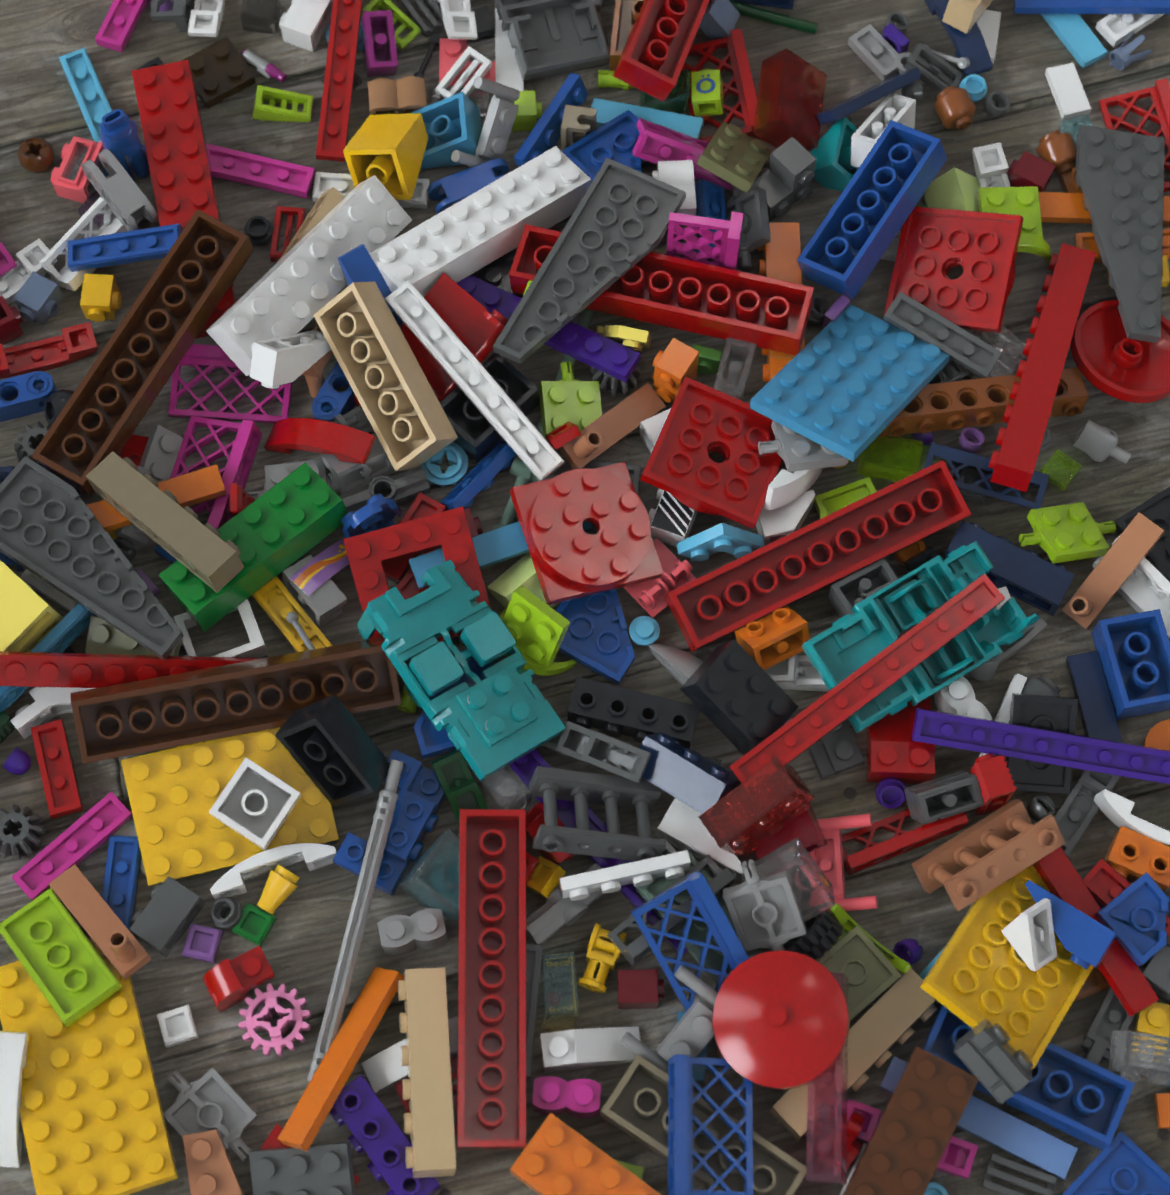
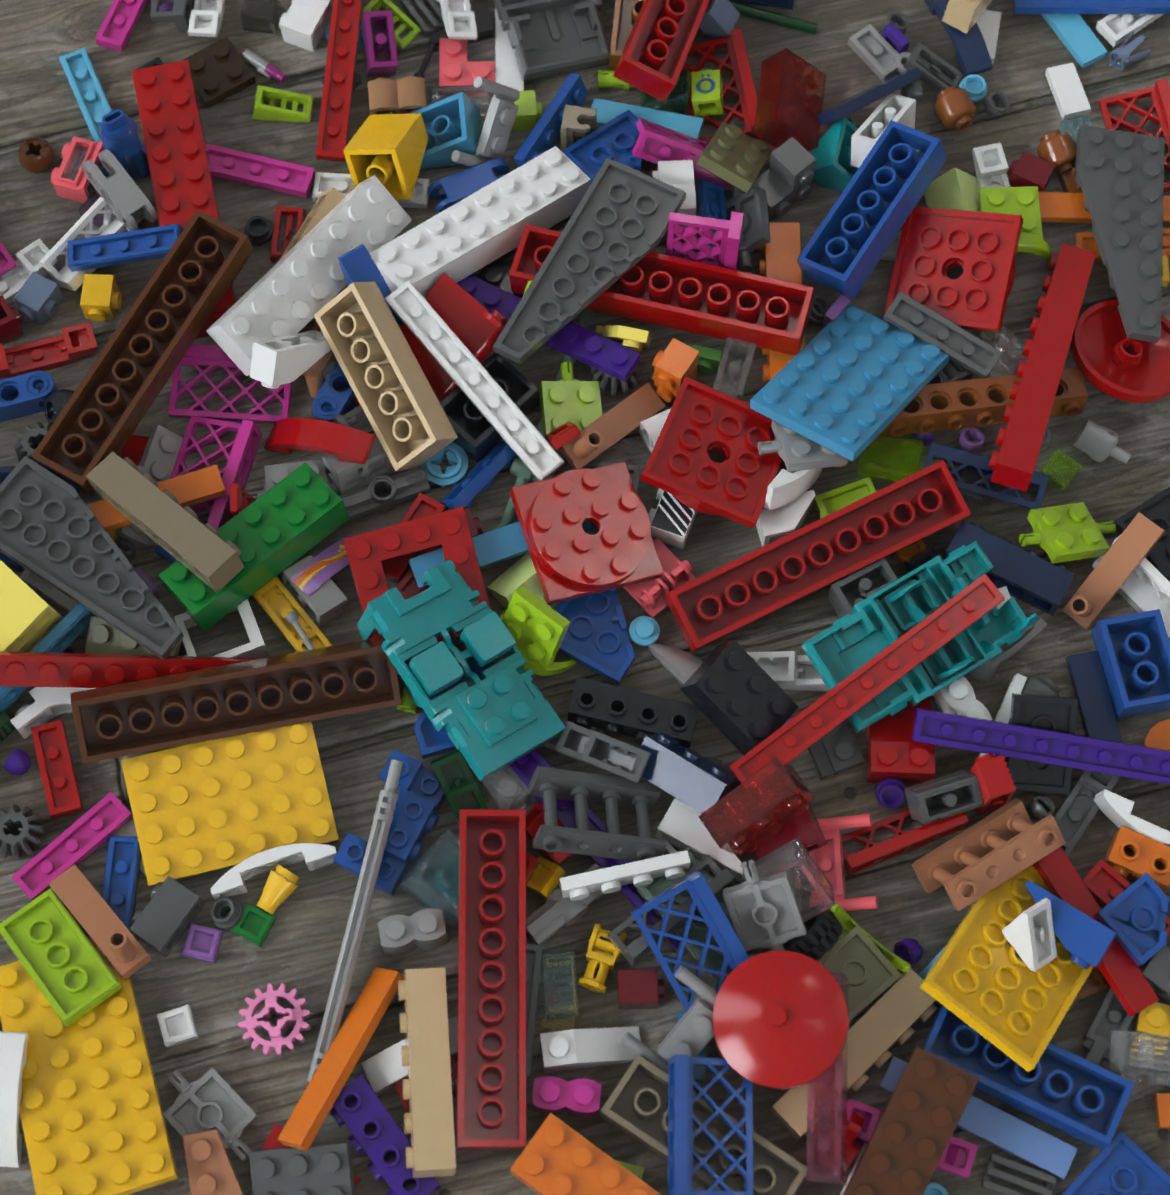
(233, 978): red brick -> none
(255, 803): white brick -> none
(334, 751): black brick -> none
(373, 516): blue plate -> none
(457, 67): white tile -> none
(719, 539): medium azure plate -> none
(774, 637): orange brick -> none
(962, 62): light grey hinge -> none
(994, 1061): dark grey brick -> none

